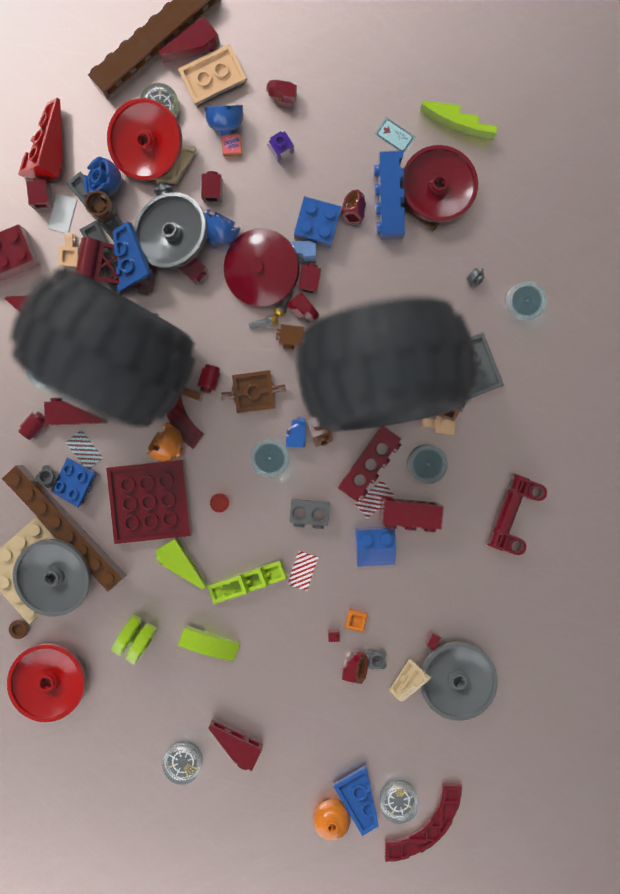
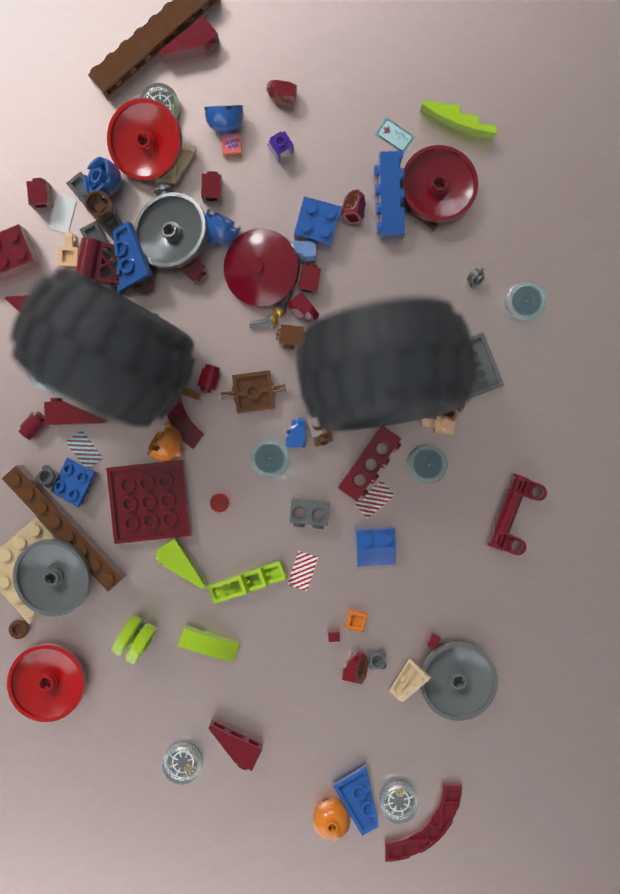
(46, 152): red wedge -> none
(212, 74): light nougat plate -> none
(411, 514): dark red brick -> none

